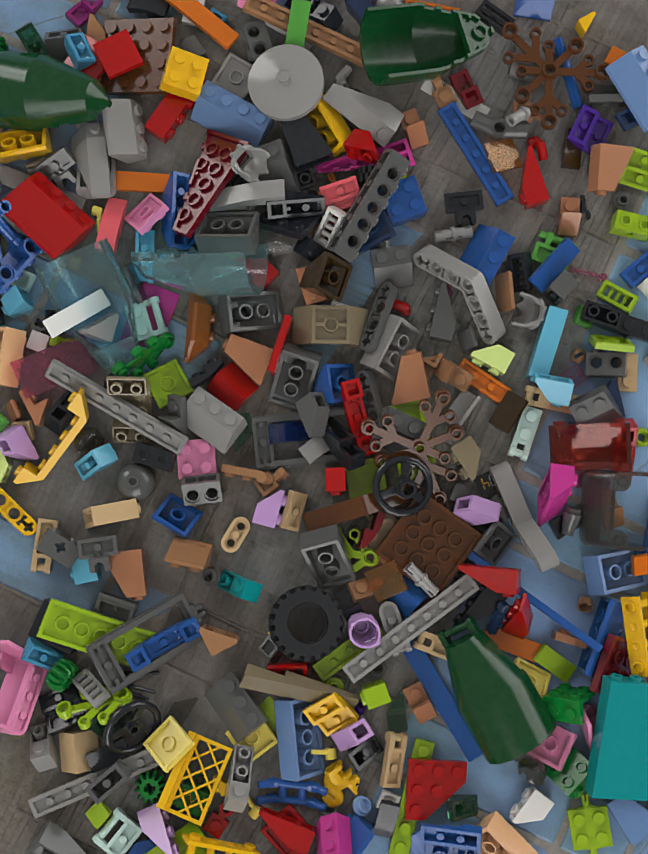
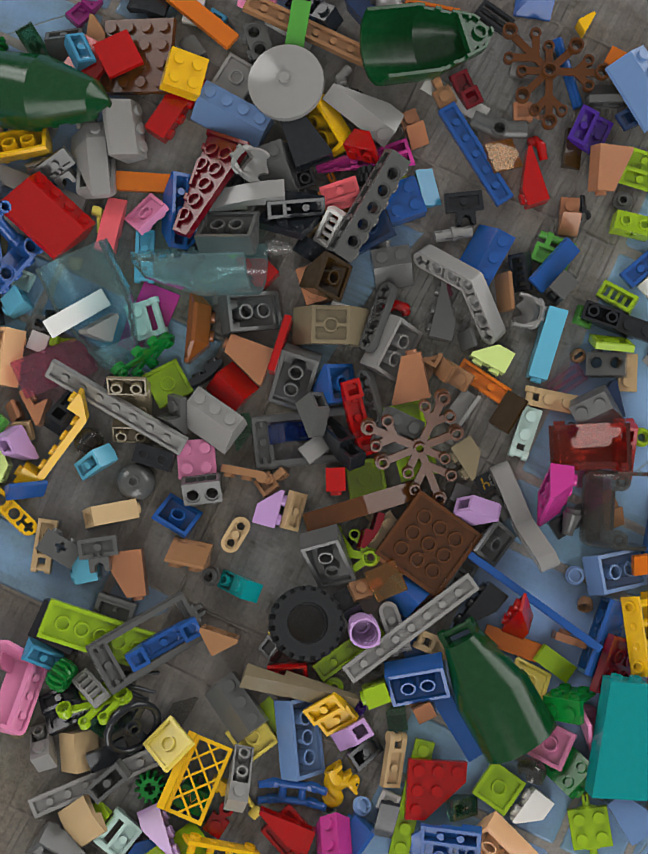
(25, 490): none -> blue slope
(82, 821): none -> tan slope
(134, 282): black tile -> none
(330, 753): light yellow hand -> none
(406, 493): black piece -> none
(417, 679): none -> blue slope
(421, 579): light grey pin -> none
(428, 187): none -> dark azure slope
(497, 617): dark blue axle -> none
(498, 579): red slope -> none
(498, 787): none -> lime plate
(522, 114): light grey pin -> none
(555, 388): medium azure slope -> none
(574, 575): none -> light blue plate
(602, 277): clear pink hinge -> none

